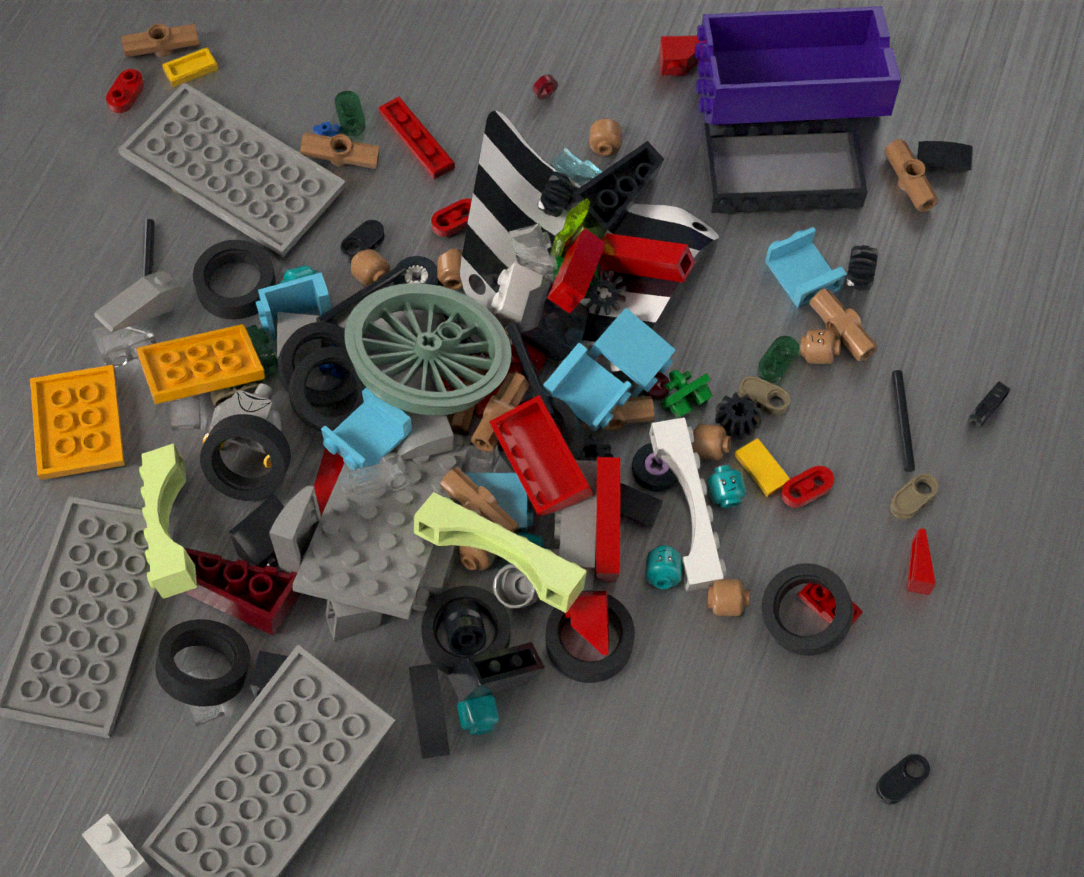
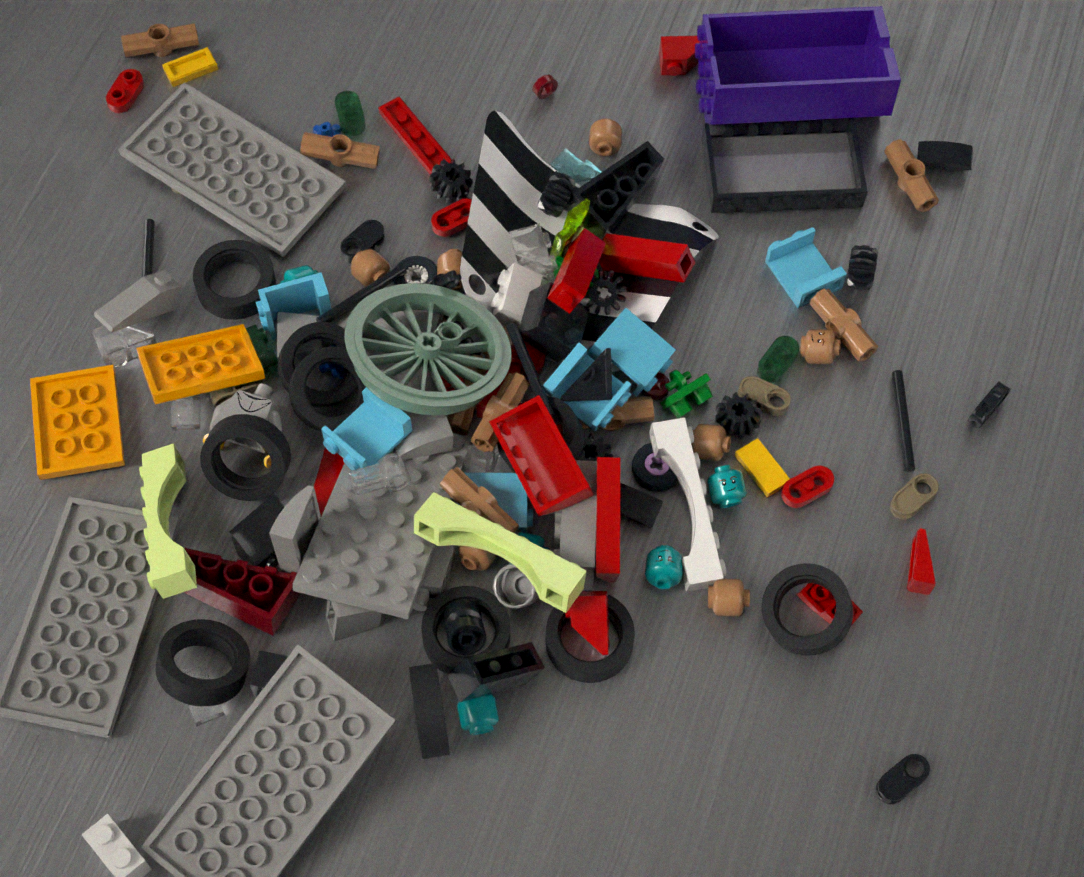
(446, 280): none -> black axle
(459, 183): none -> black gear
(594, 382): none -> black tile

